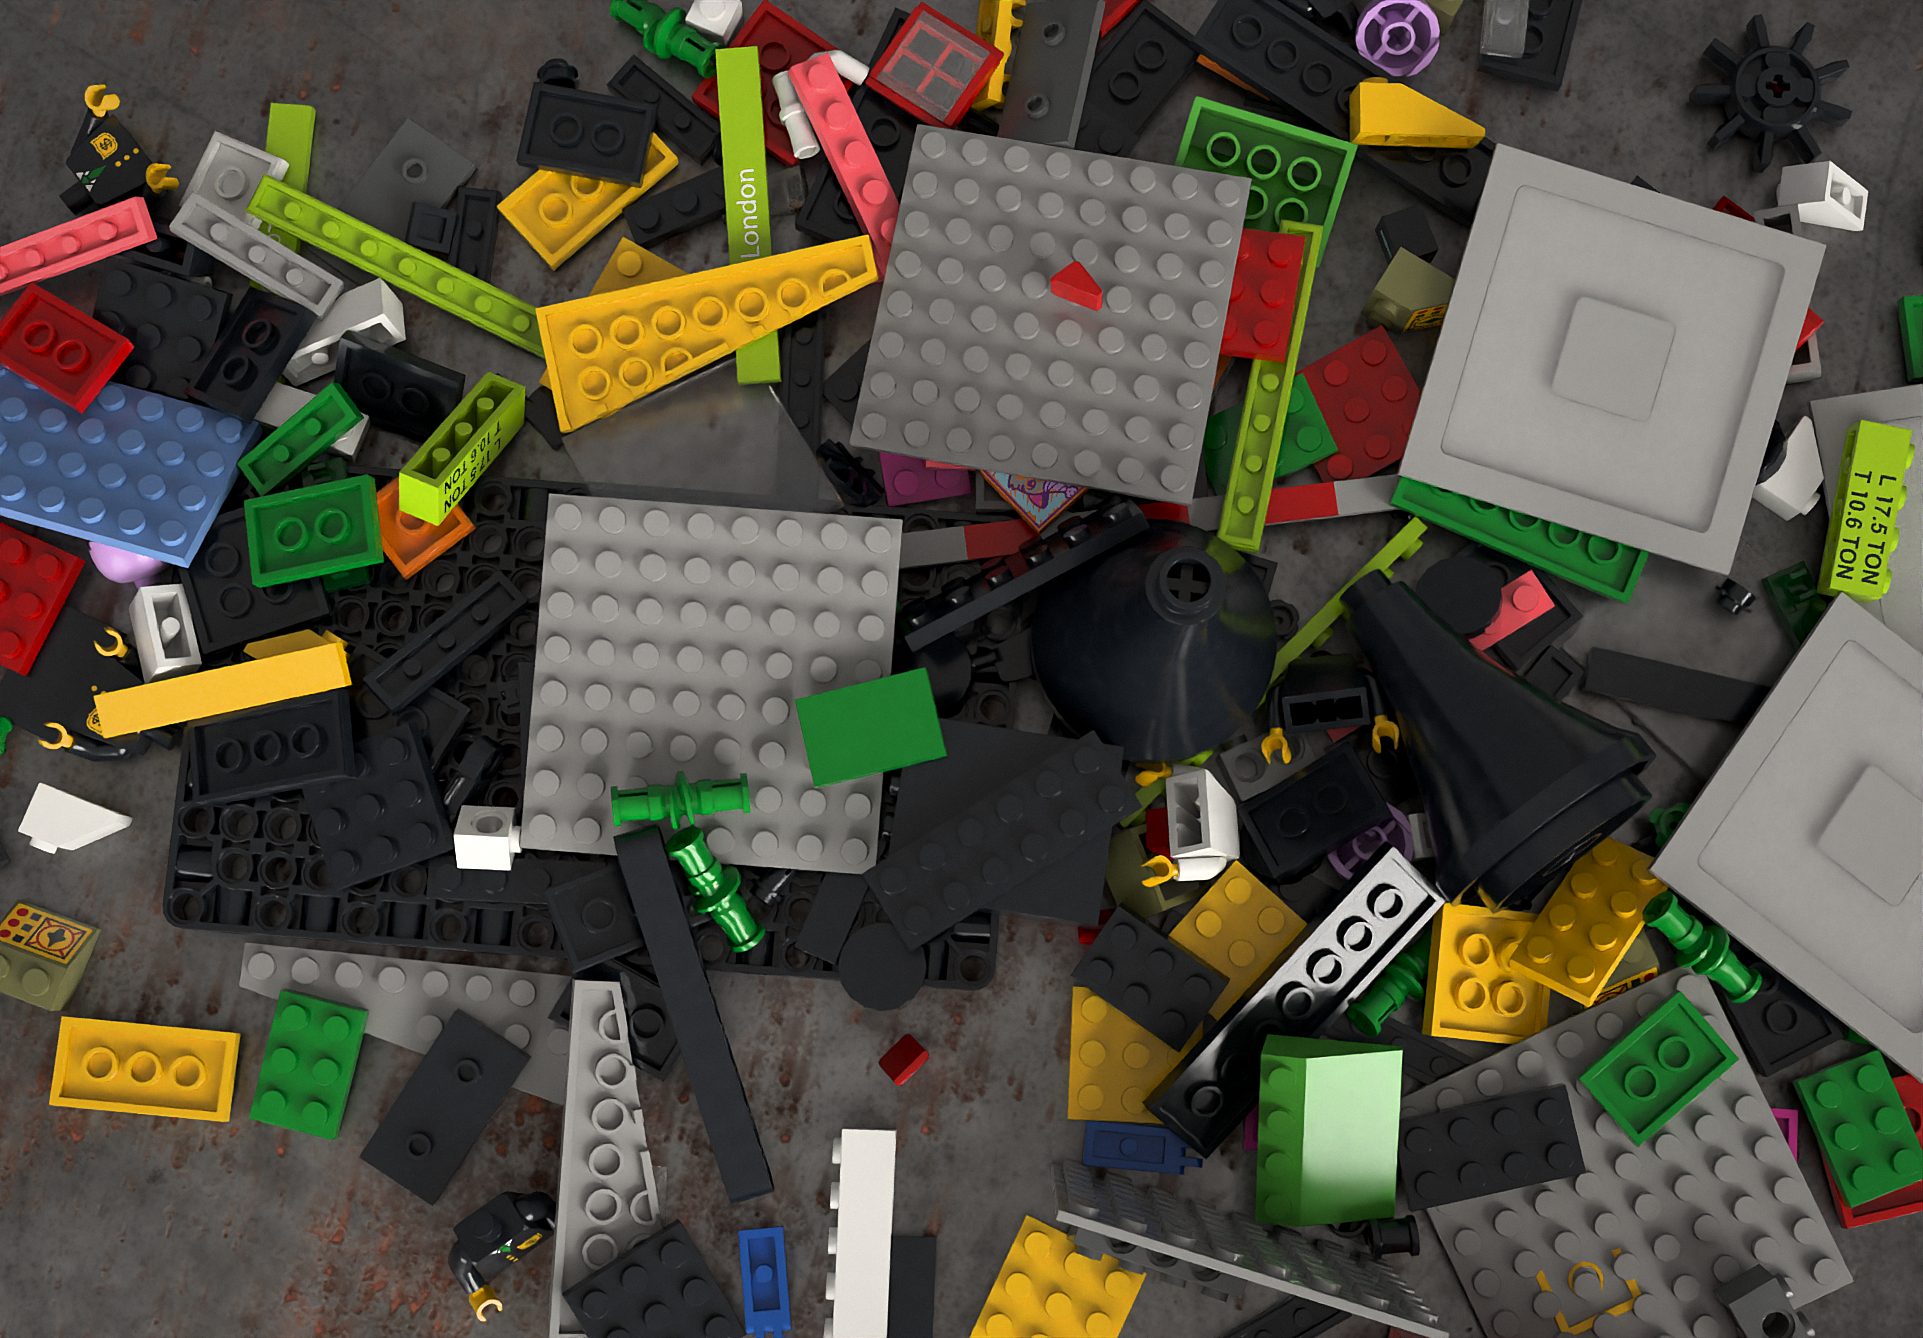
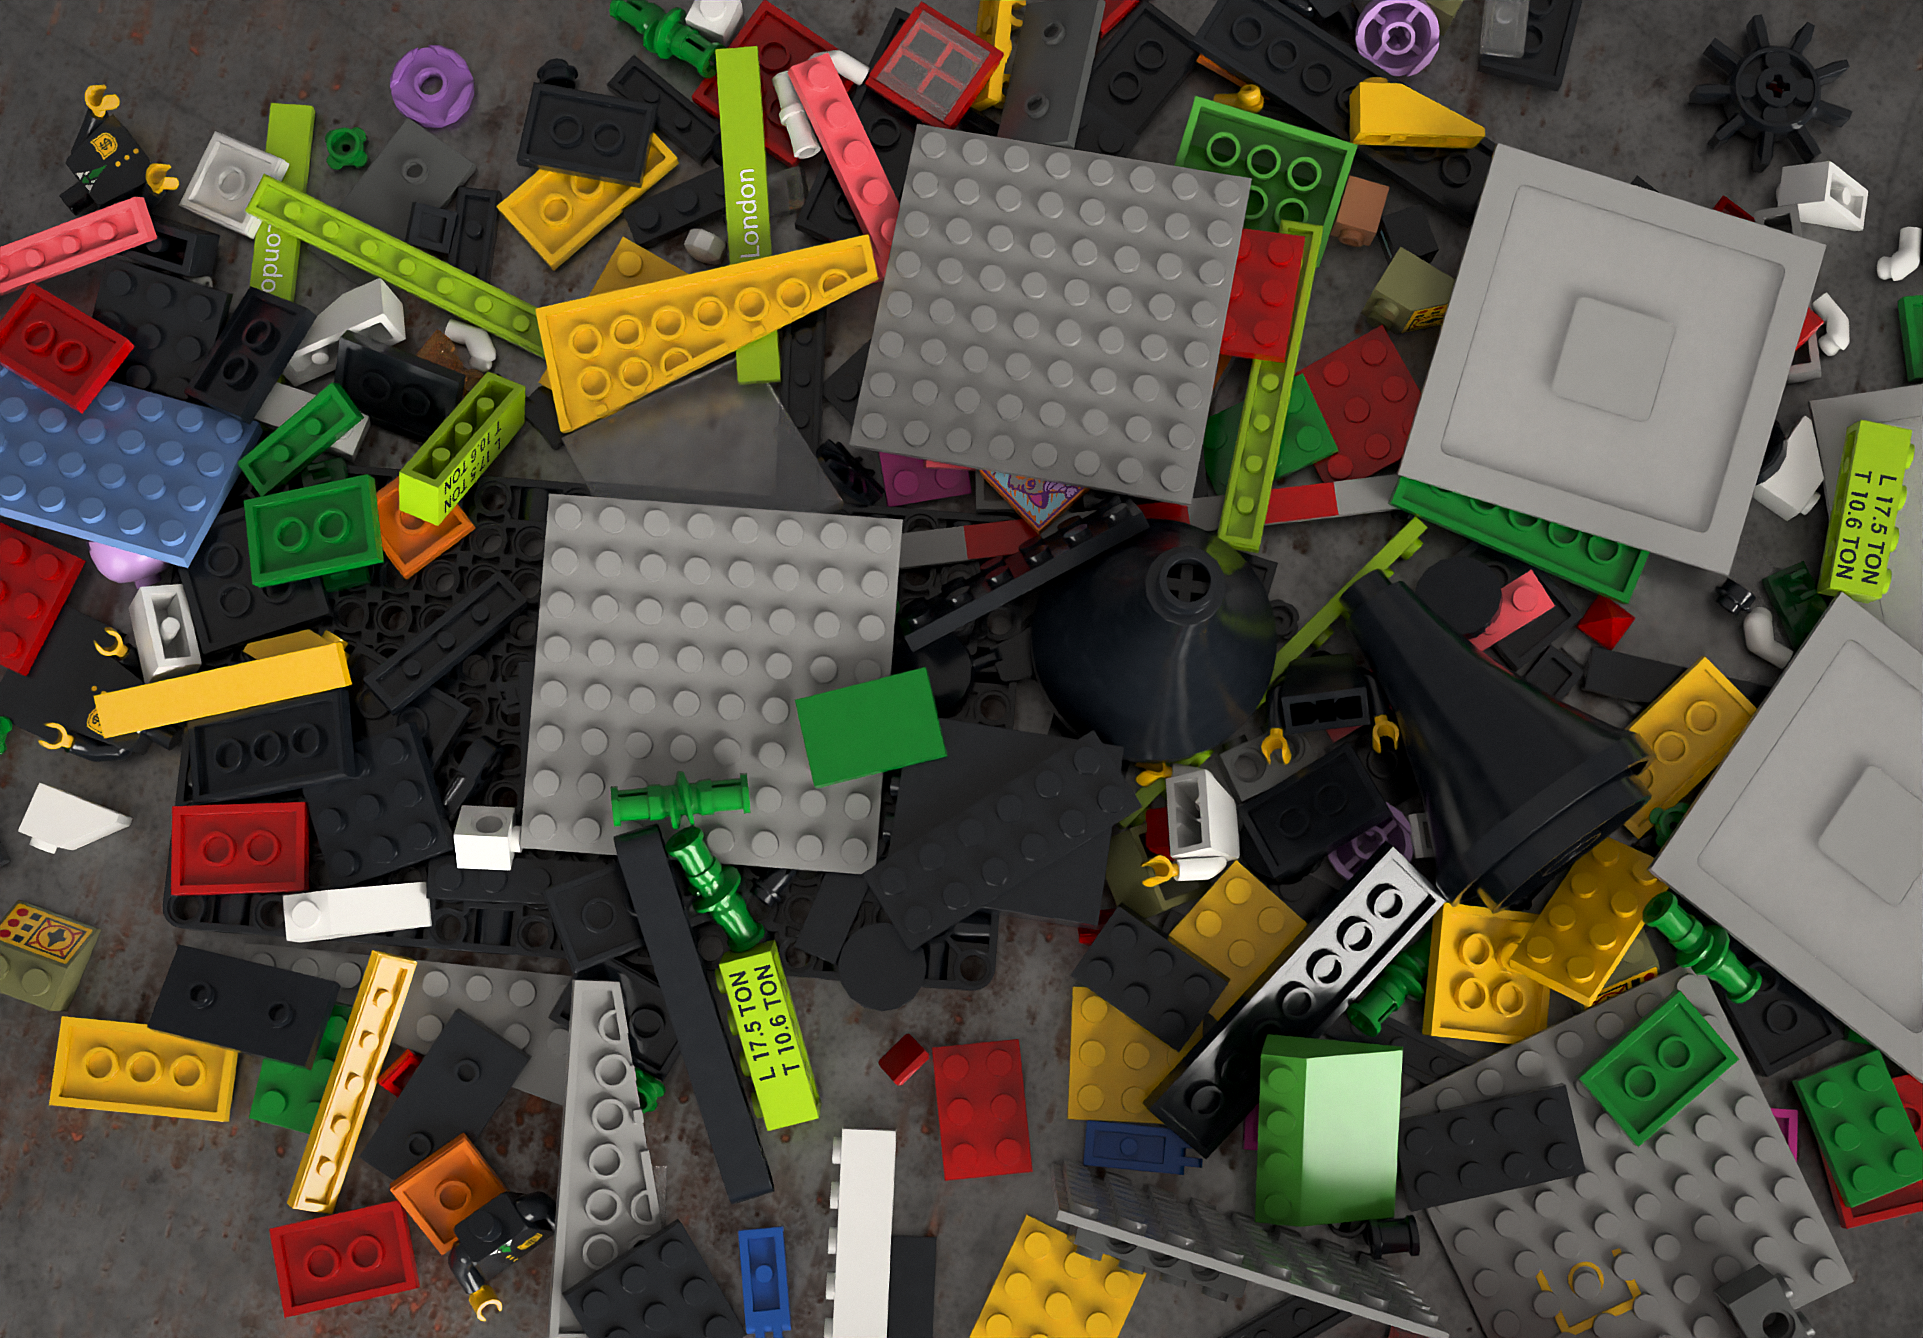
(240, 848): none -> red plate
(244, 1006): none -> black plate
(256, 255): light grey fence -> none
(338, 139): none -> green plate
(344, 1258): none -> red plate
(352, 1082): none -> yellow tile
(356, 911): none -> white slope
(399, 1072): none -> red slope
(435, 109): none -> medium lavender tile
(439, 350): none -> clear orange piece
(447, 1190): none -> orange tile
(477, 343): none -> white arm
(648, 1090): none -> green plate
(705, 246): none -> white tile
(769, 1035): none -> lime brick
(982, 1109): none -> red plate
(1077, 286): red slope -> none
(1247, 99): none -> yellow arm
(1359, 212): none -> nougat brick
(1605, 622): none -> red slope
(1690, 734): none -> yellow plate
(1760, 638): none -> white arm
(1836, 325): none -> white arm
(1904, 260): none -> white arm

